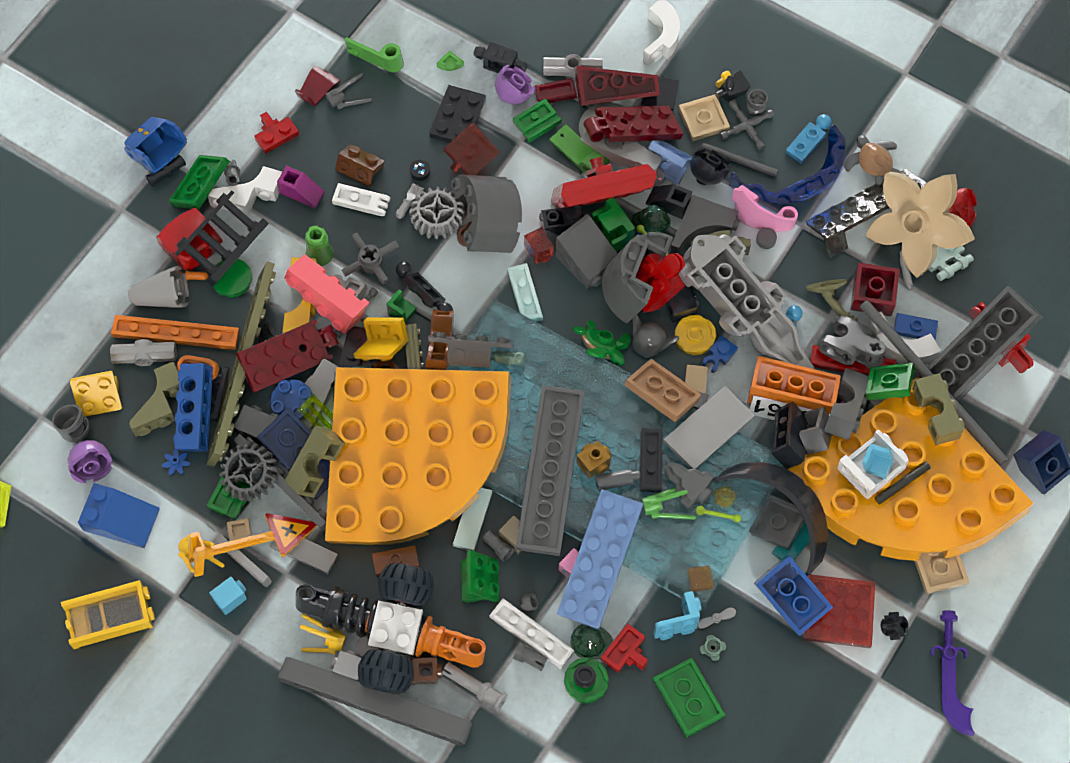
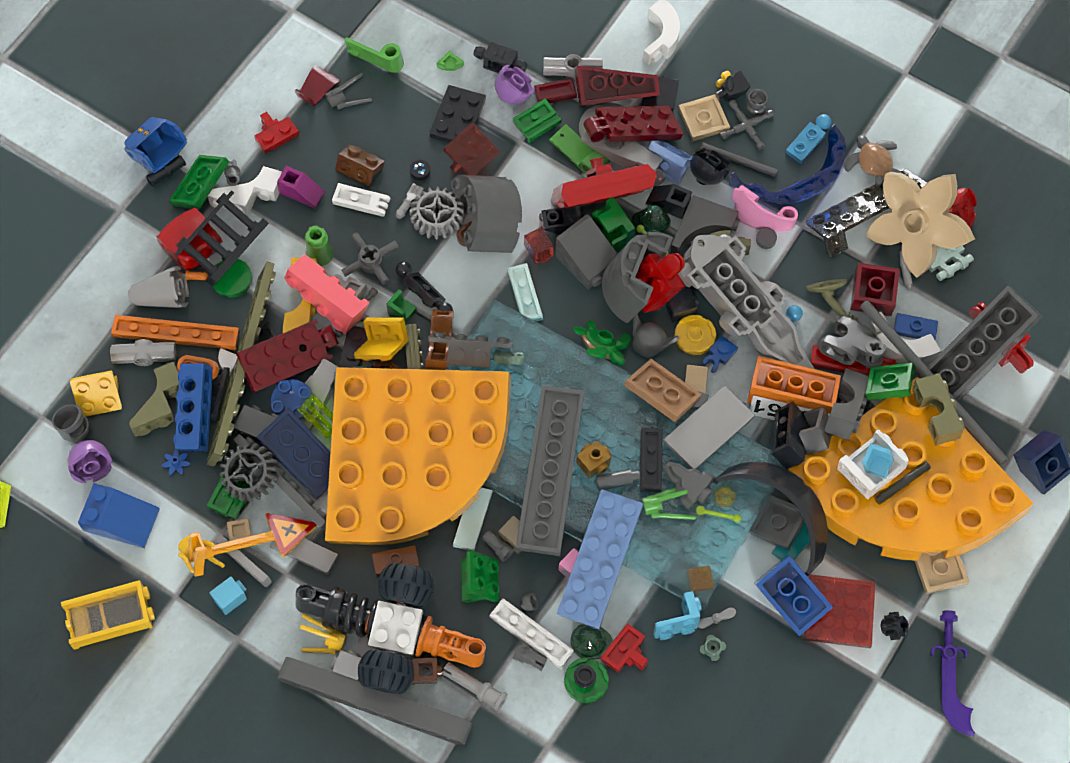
(227, 359): none -> white tile
(304, 473): olive arch -> none
(689, 697): green tile -> none

